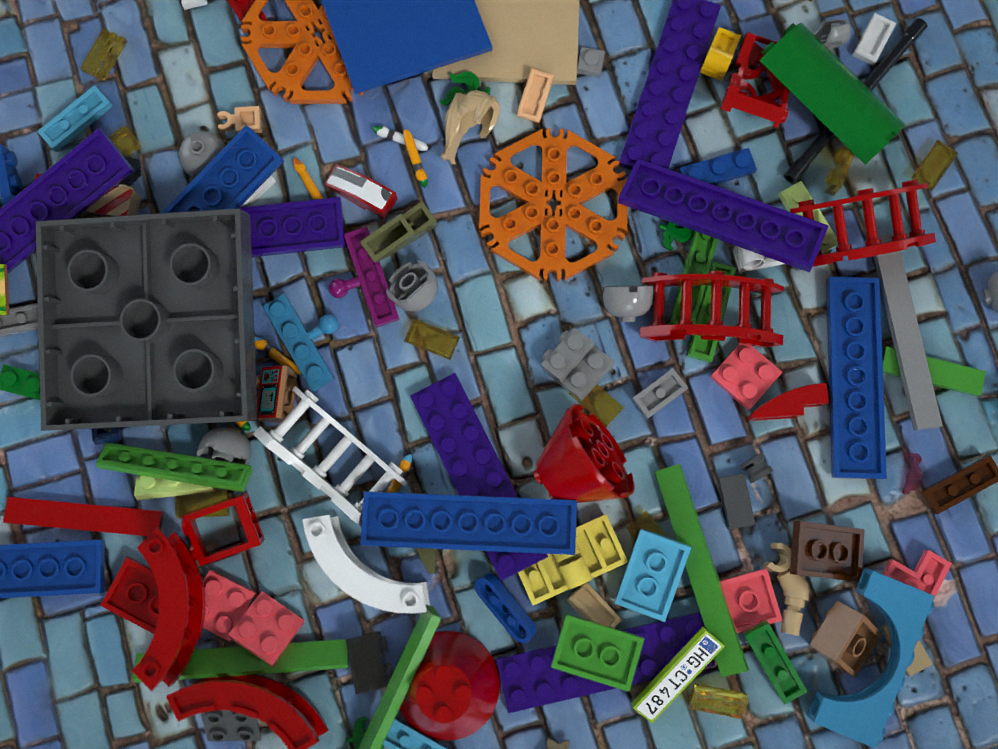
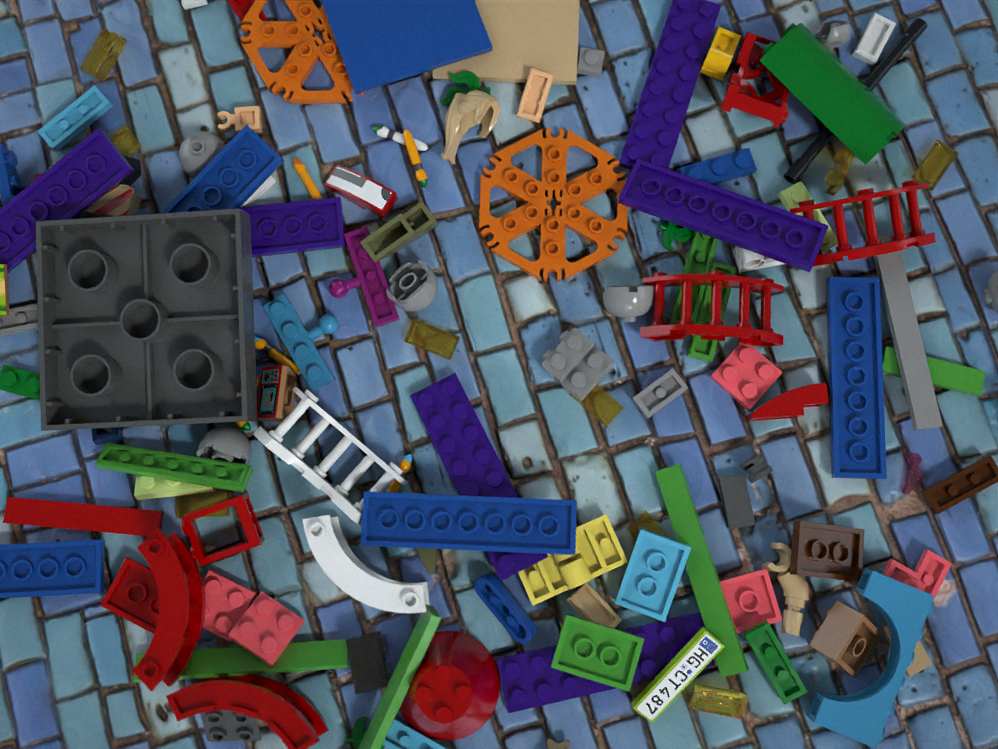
(583, 461): red cone -> none

